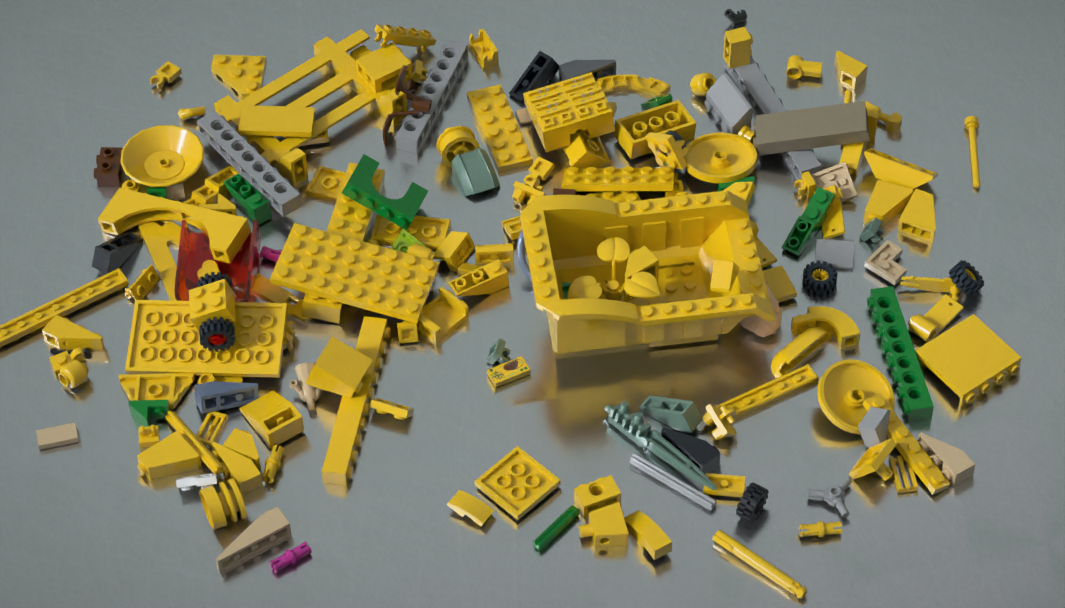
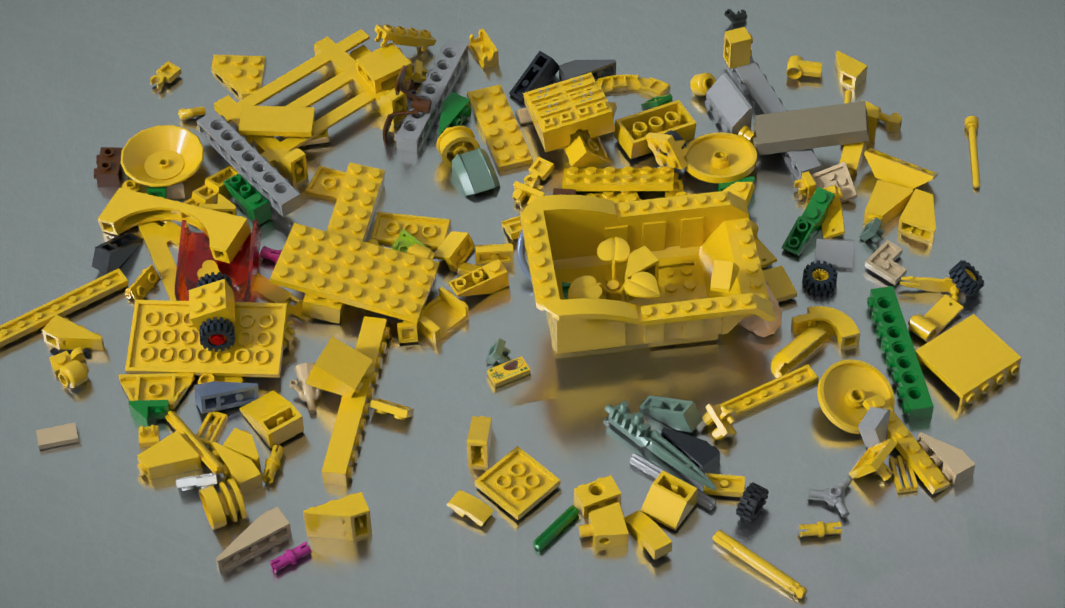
(339, 519): none -> yellow slope
(398, 211): green arch -> none
(454, 111): none -> green slope
(479, 441): none -> yellow slope
(669, 500): none -> yellow slope

